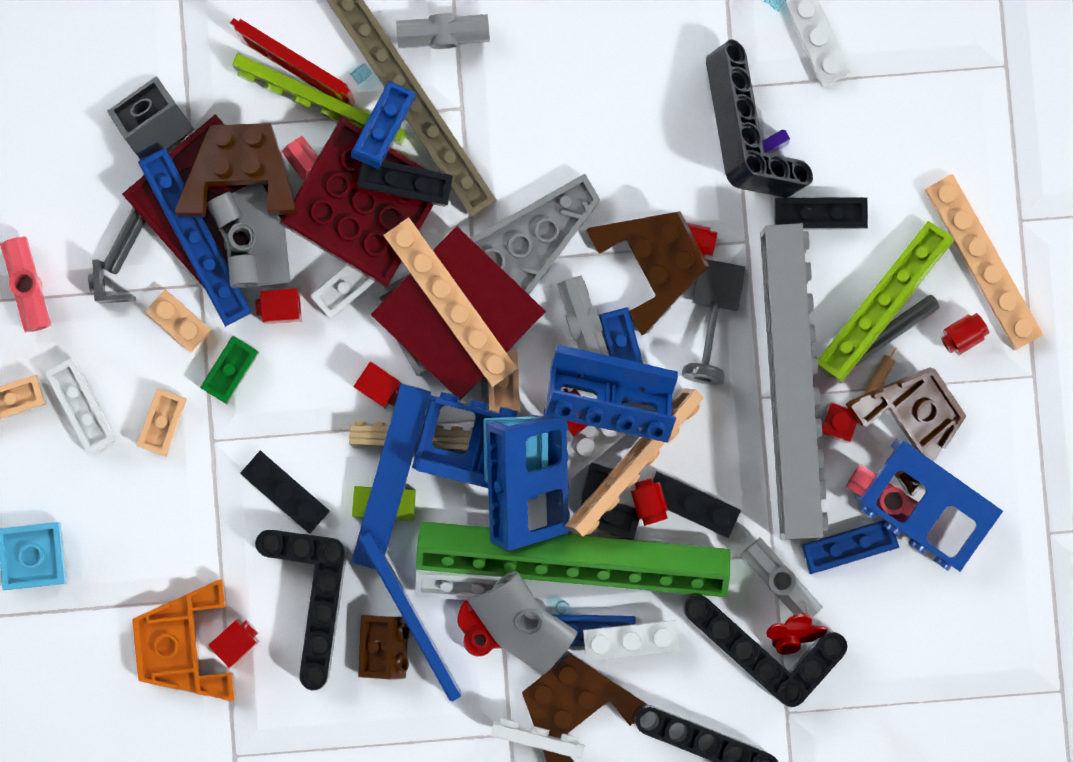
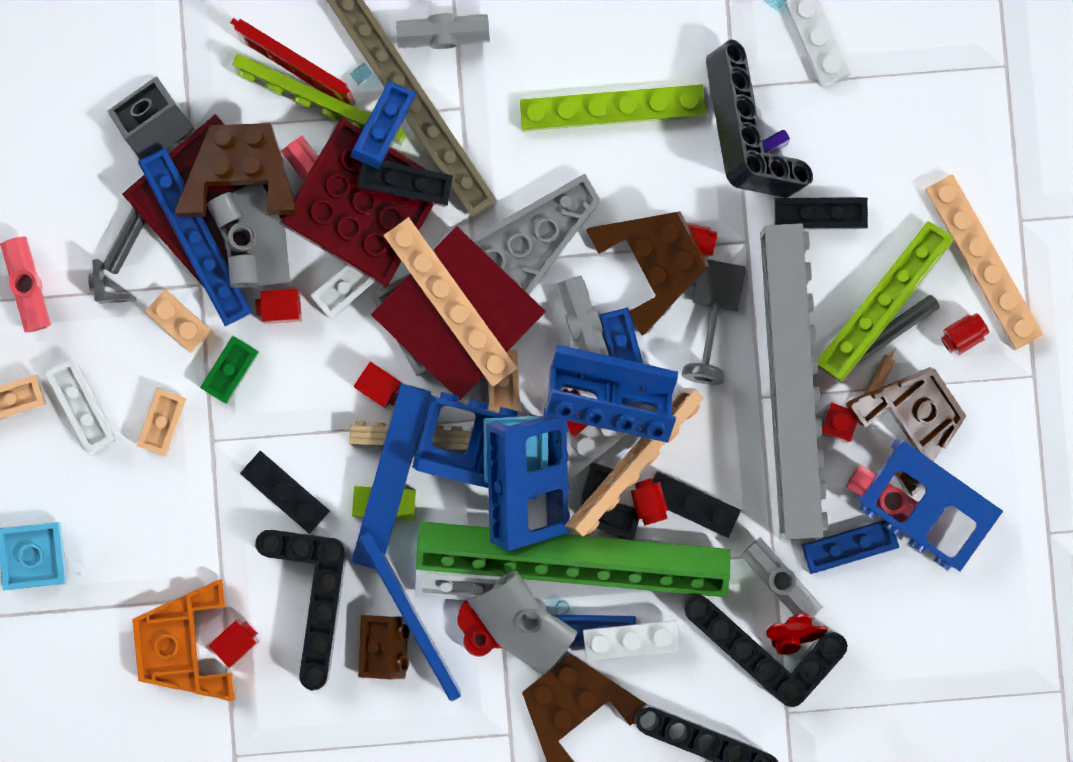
(538, 738): white plate -> none
(612, 107): none -> lime plate

